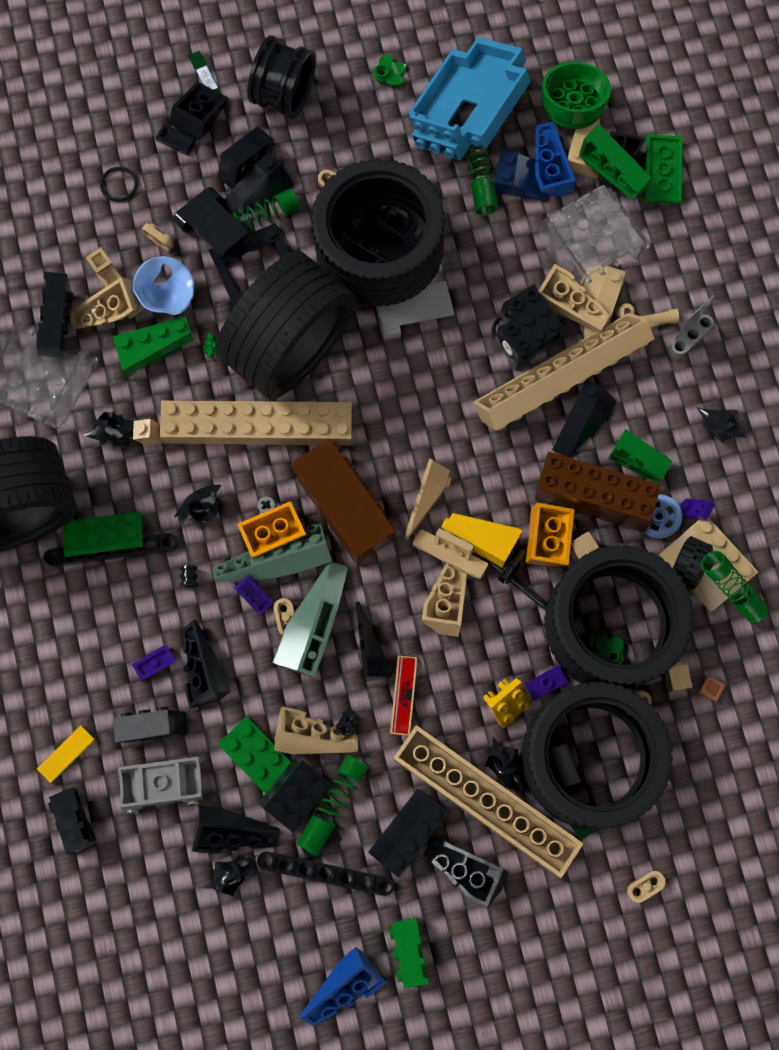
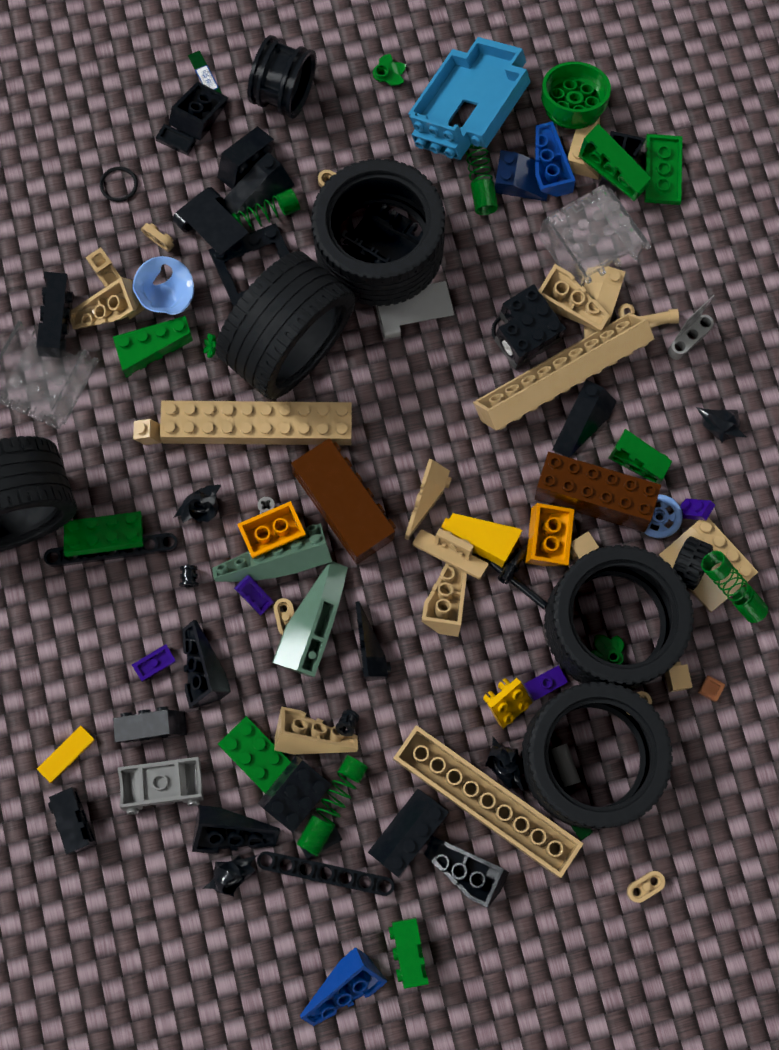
(112, 428): black hair -> none
(403, 695): slope -> none

